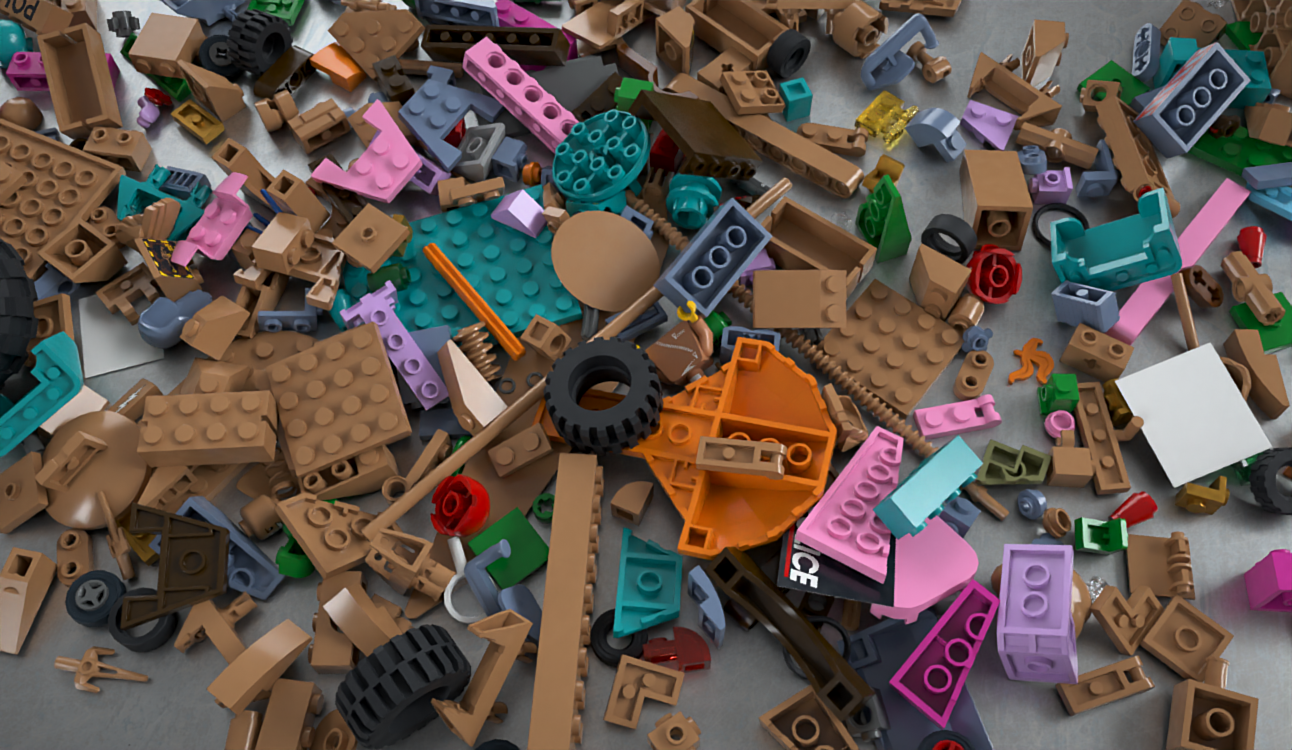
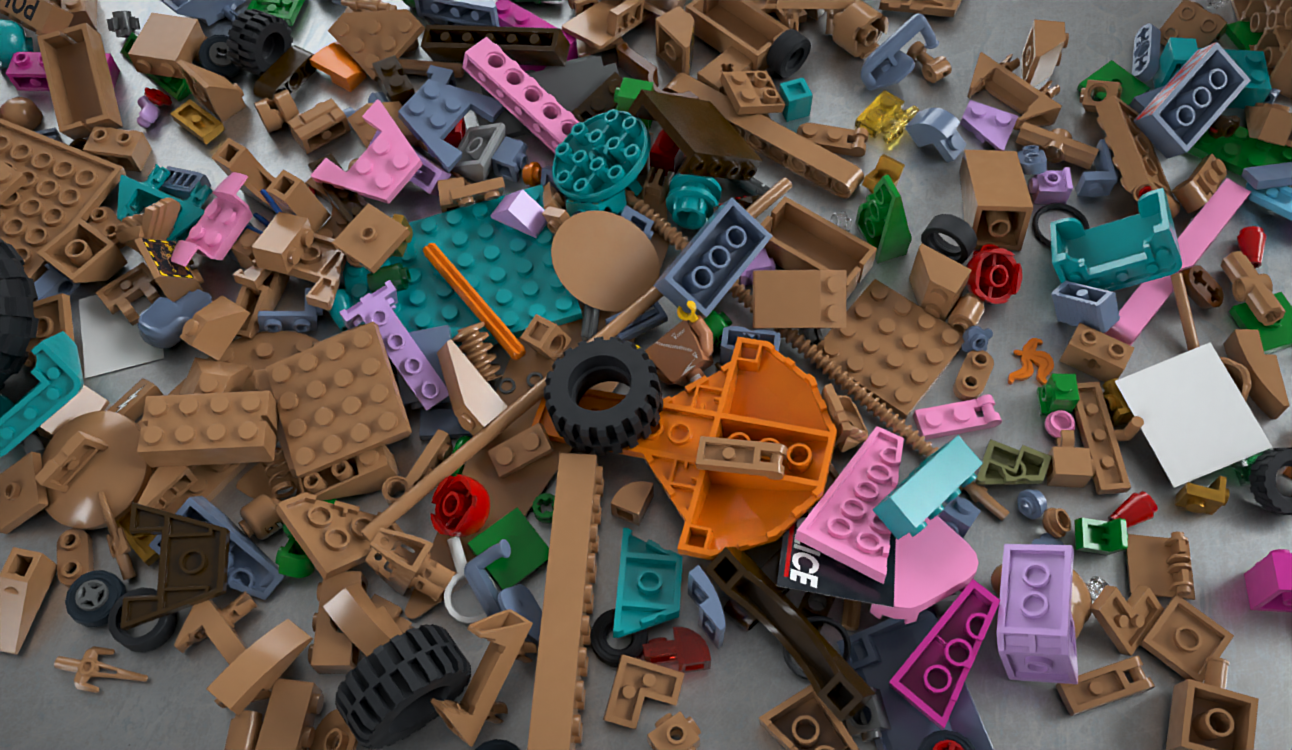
(1201, 184): none -> medium nougat plate

